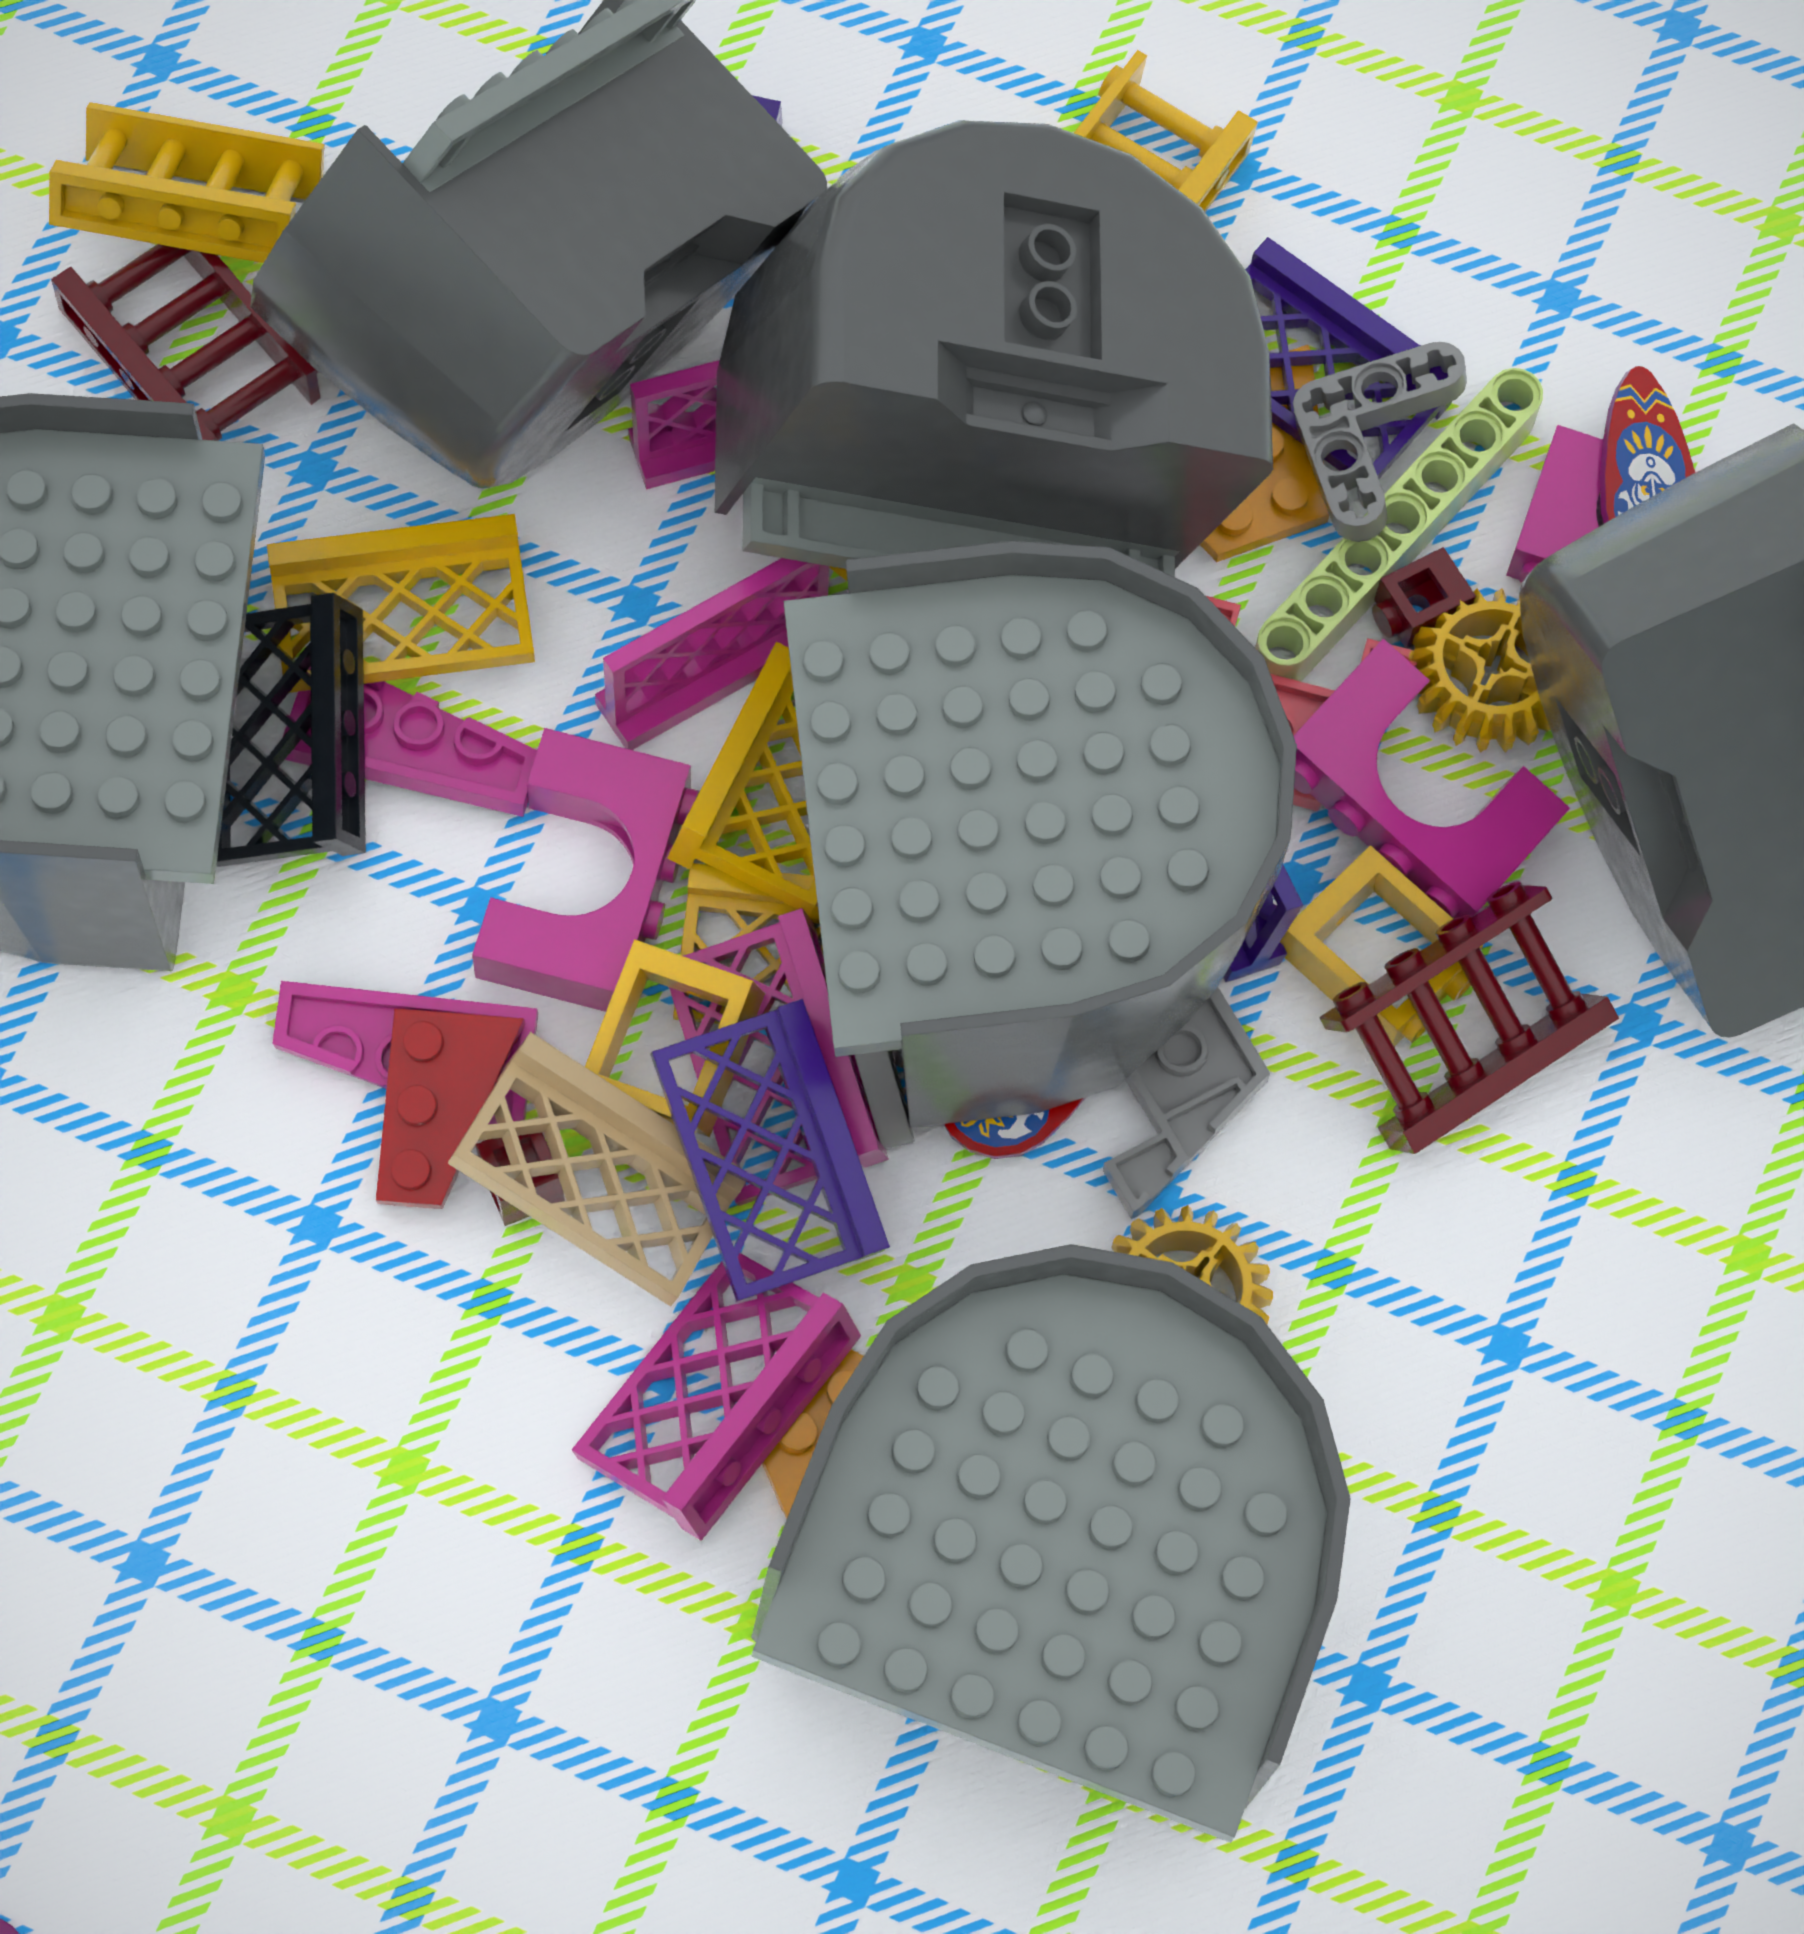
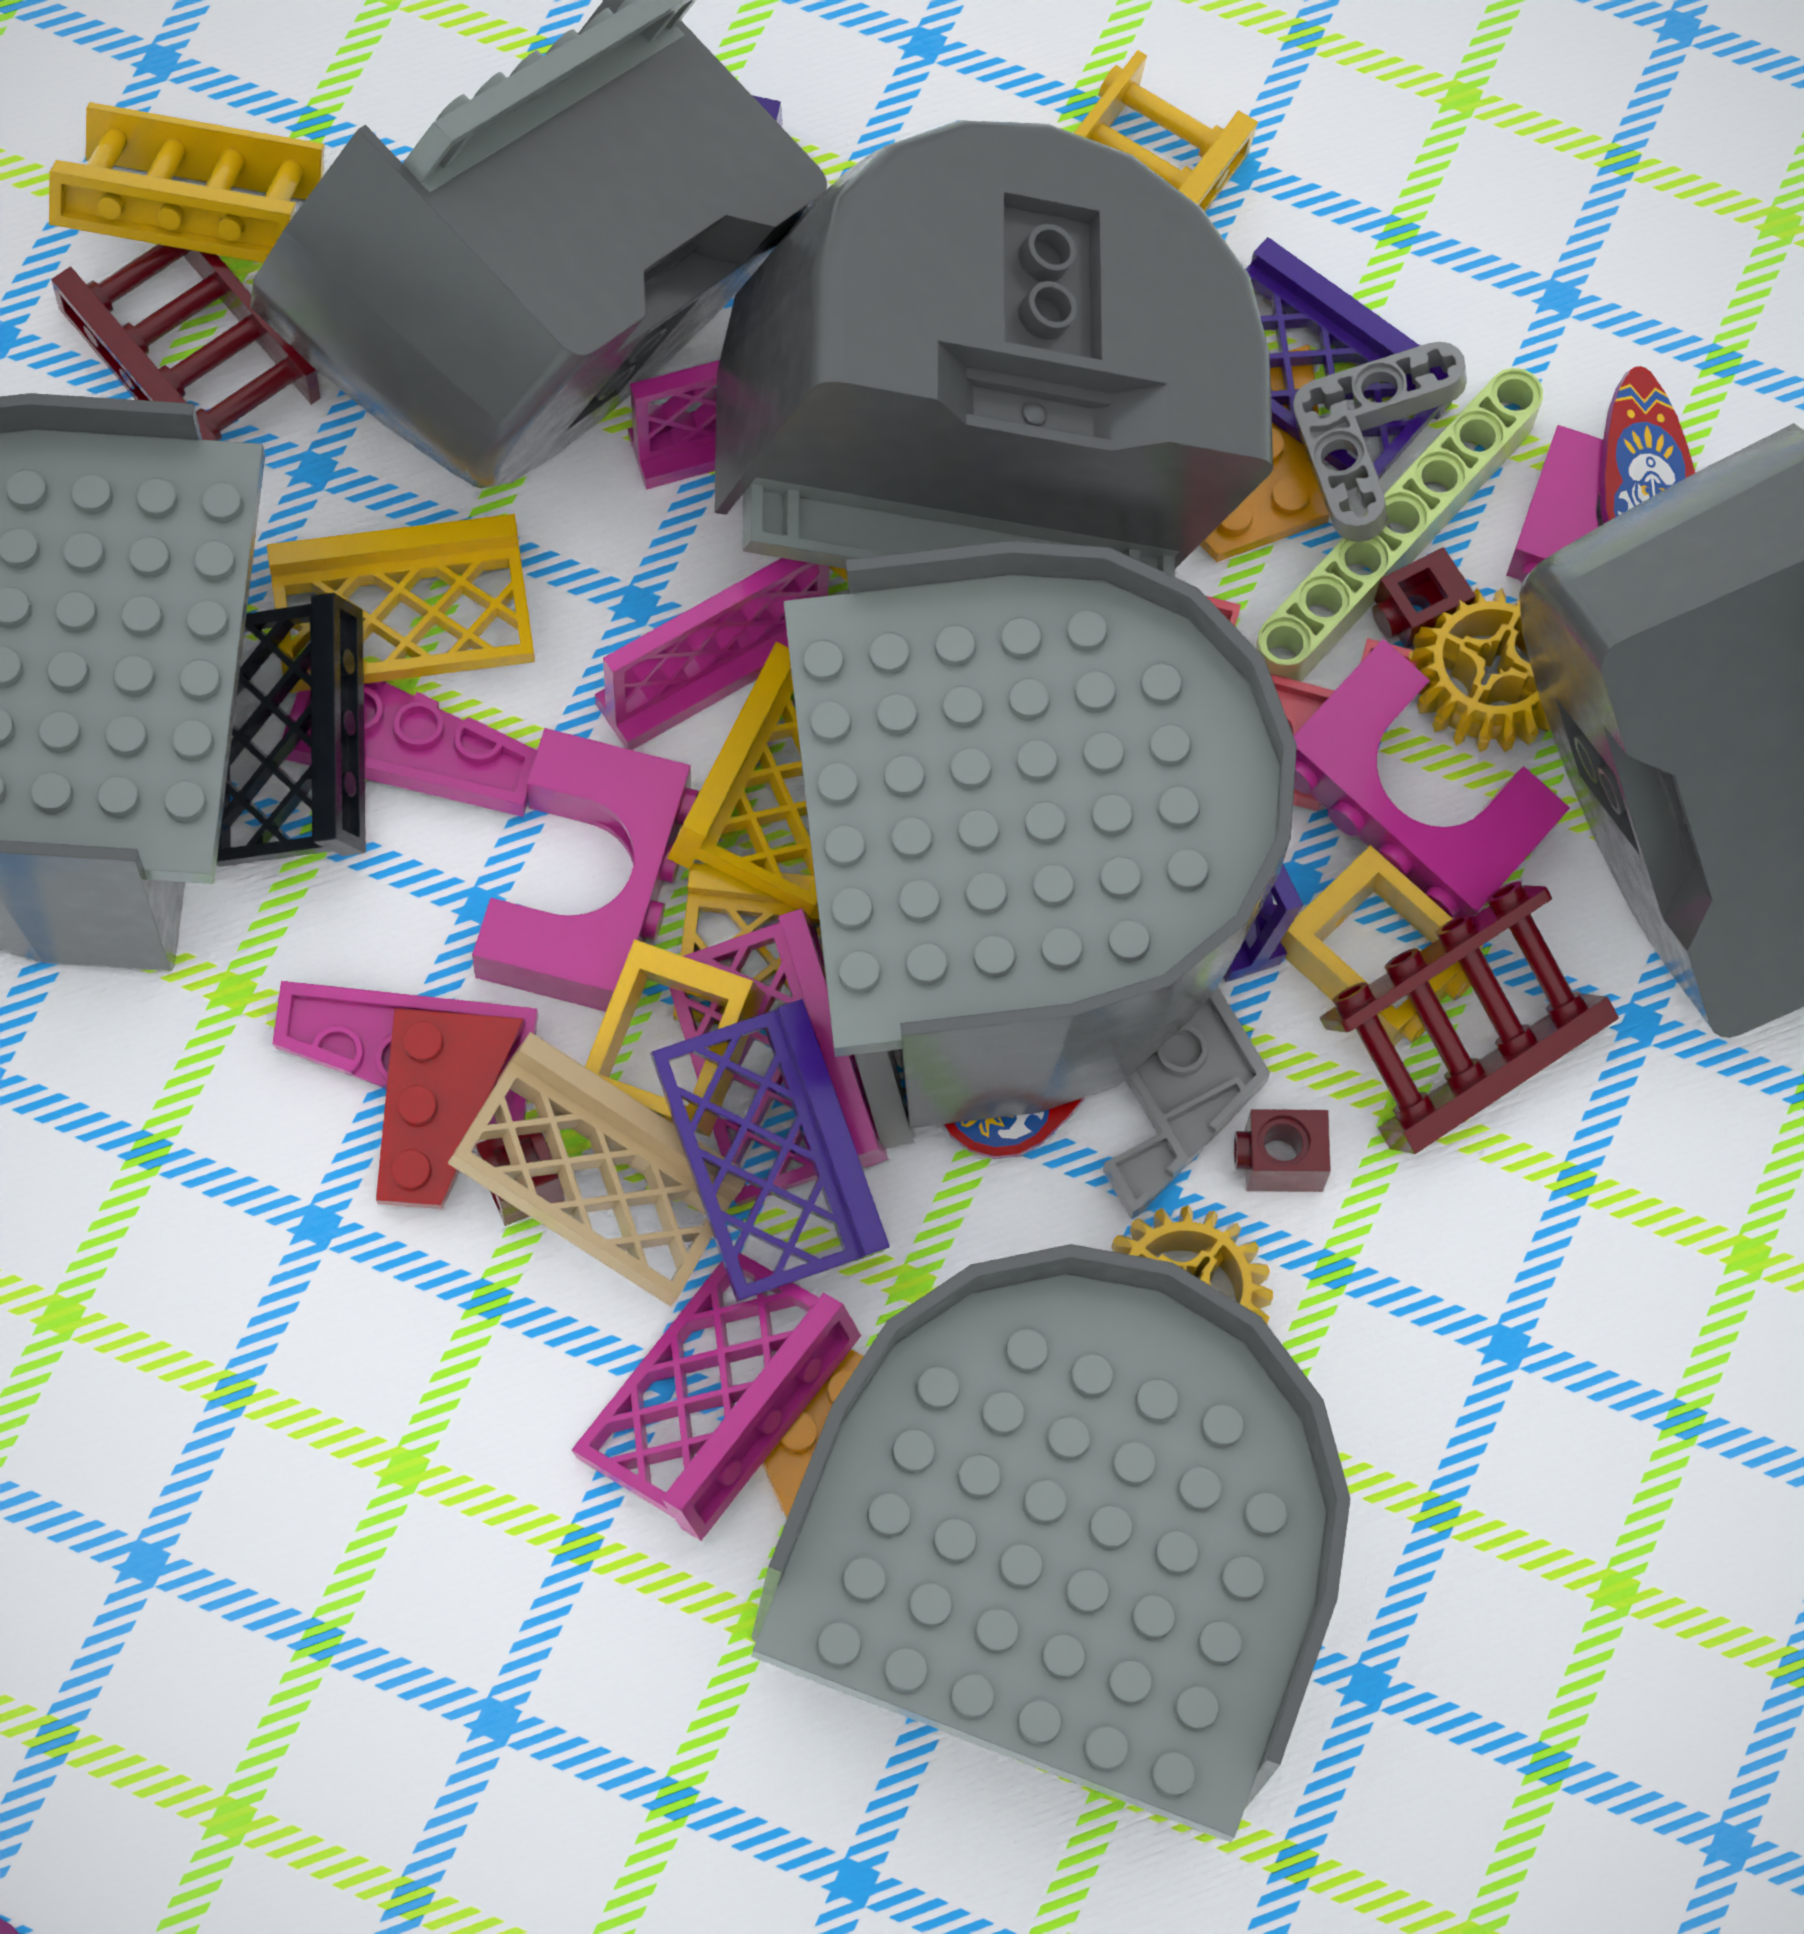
(1304, 1131): none -> dark red brick

